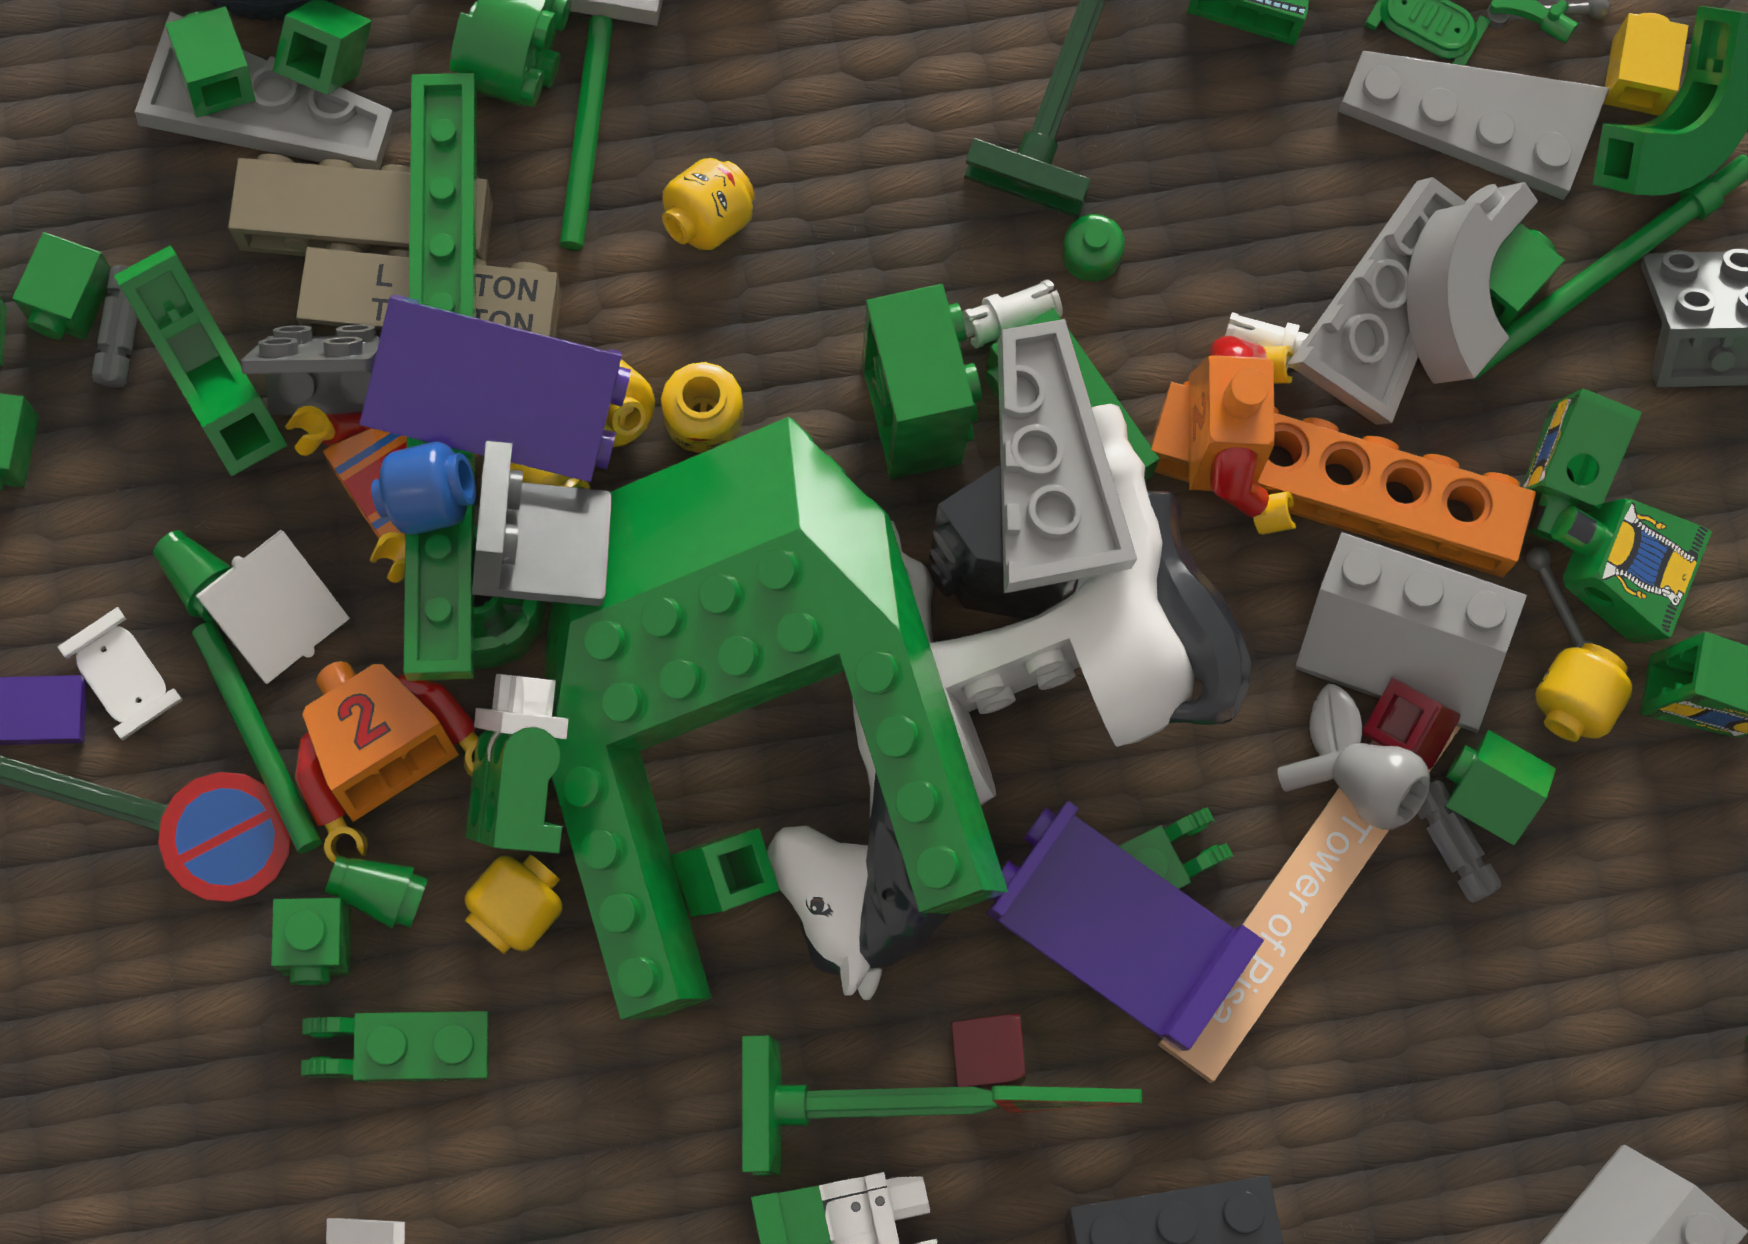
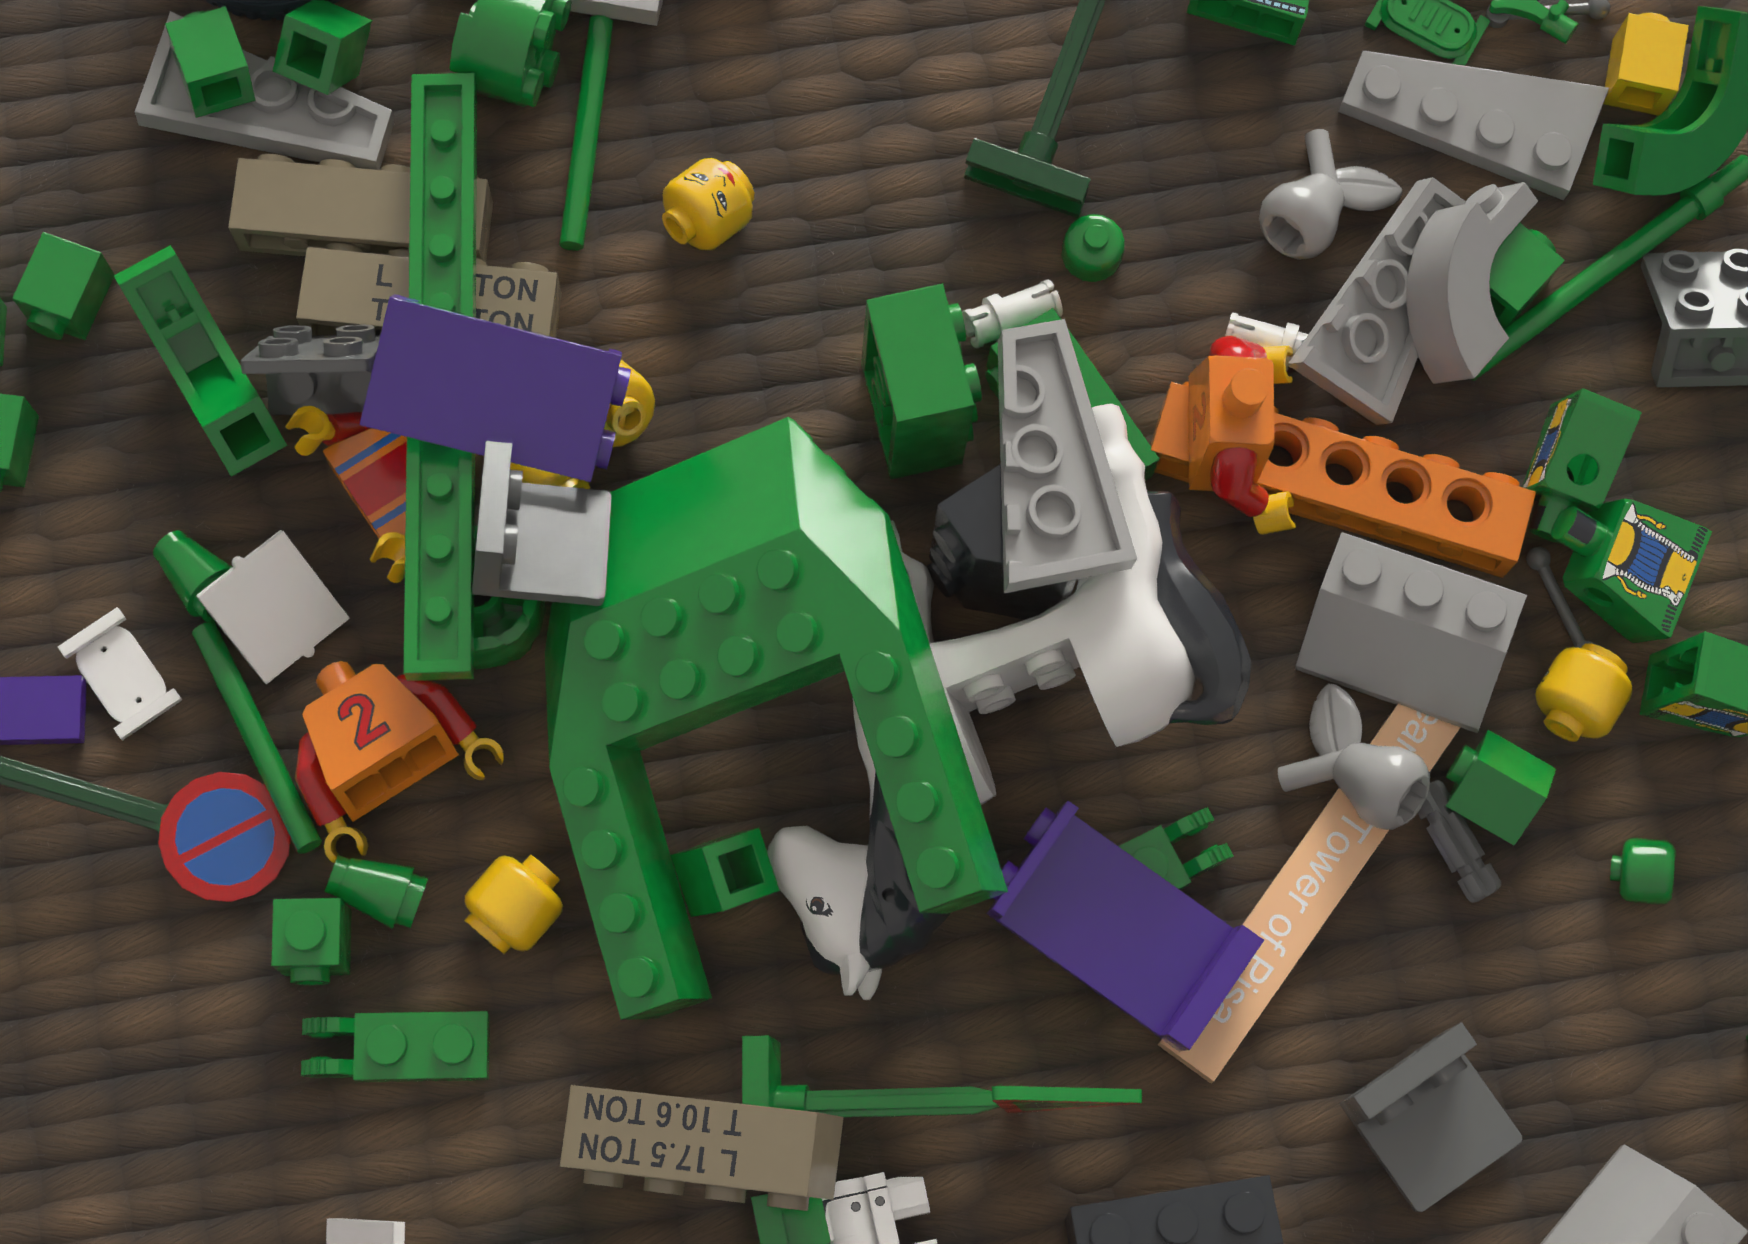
(115, 336): dark grey axle -> none
(424, 488): blue head -> none
(514, 766): green hips -> none
(702, 389): yellow head -> none
(702, 1143): none -> dark tan brick
(989, 1051): dark red slope -> none
(1304, 213): none -> light grey piece
(1411, 722): dark red slope -> none
(1432, 1120): none -> dark grey bracket
(1645, 871): none -> green piece

